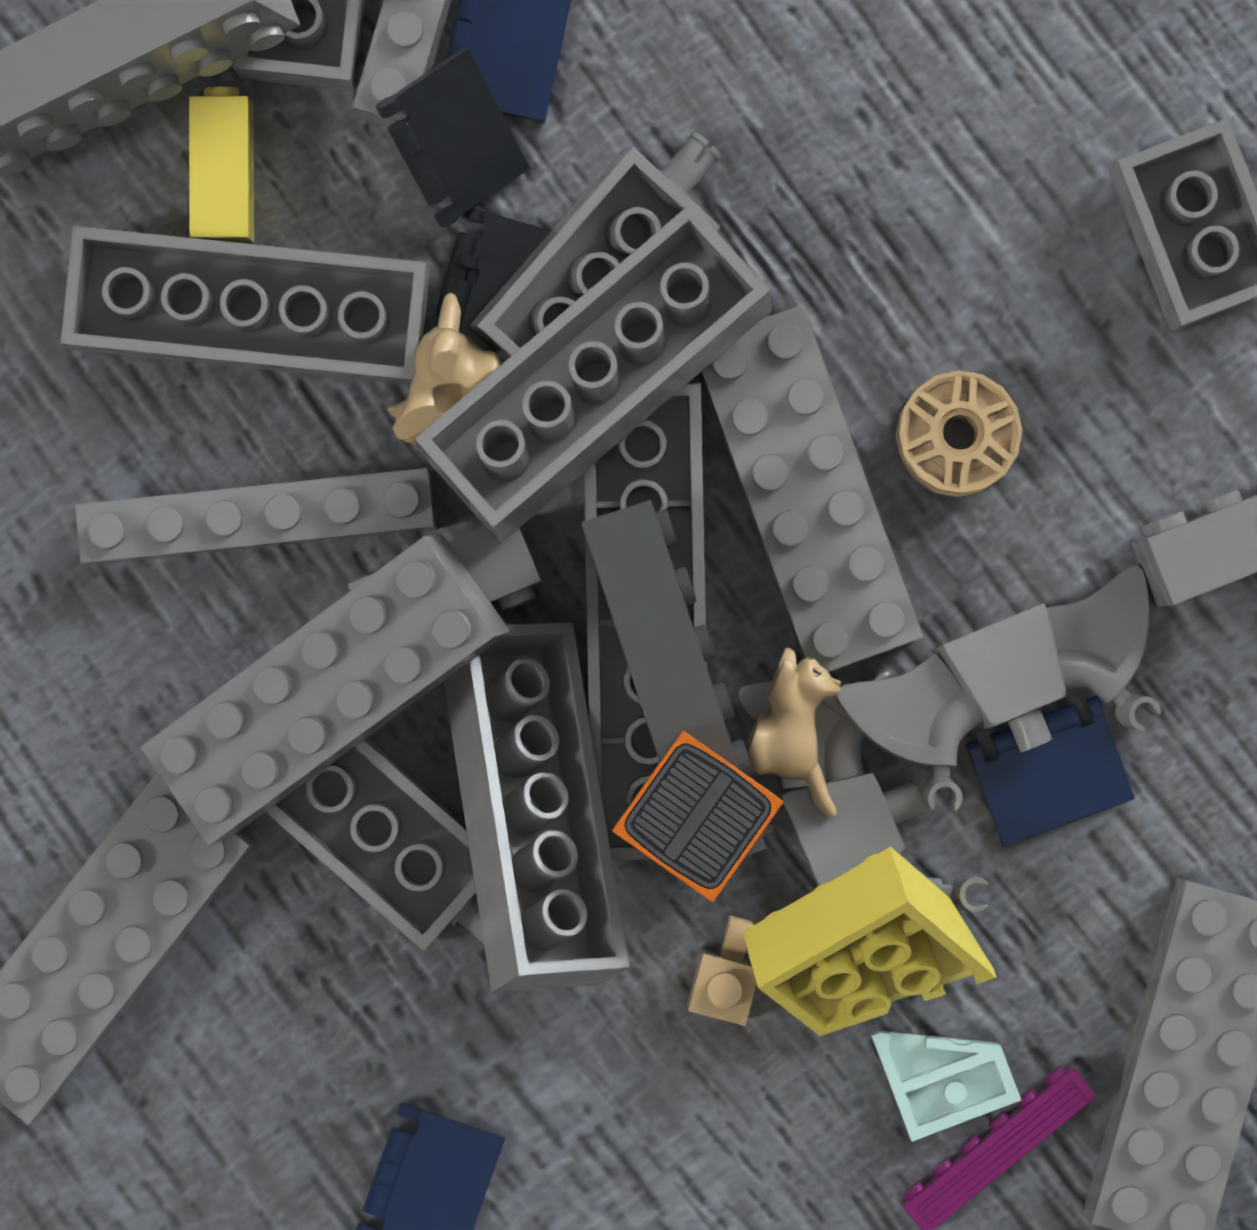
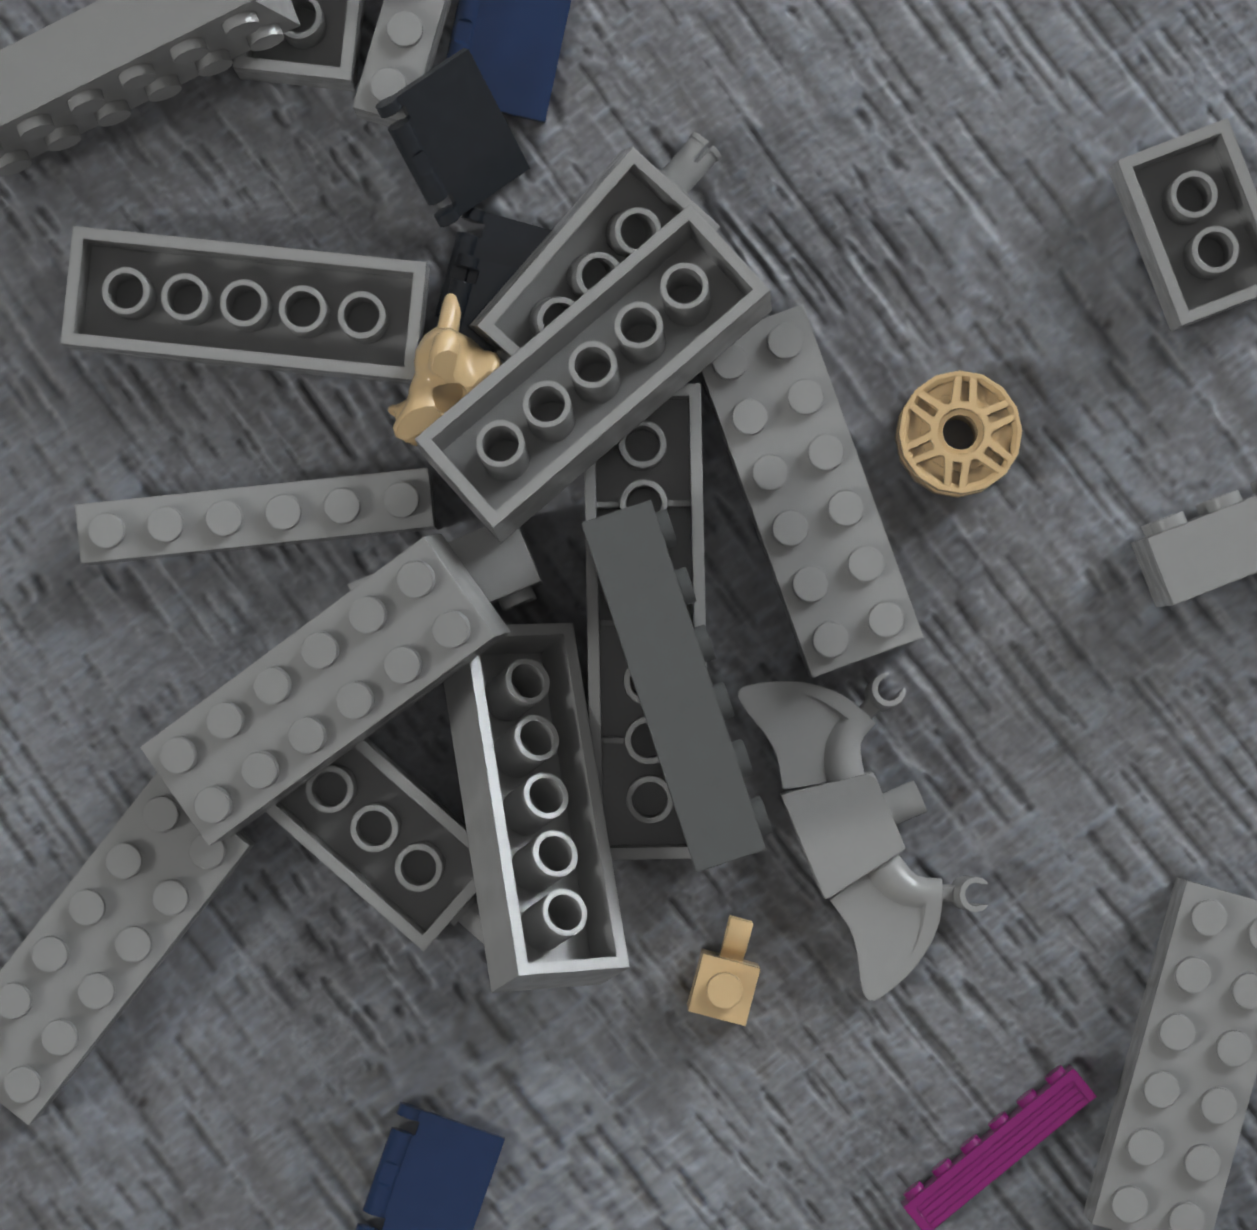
(221, 166): light yellow brick -> none
(697, 816): tile -> none
(785, 736): tan animal -> none
(863, 945): light yellow wedge -> none
(943, 1079): light aqua wing -> none
(1008, 676): light grey torso -> none
(1054, 781): dark blue piece -> none

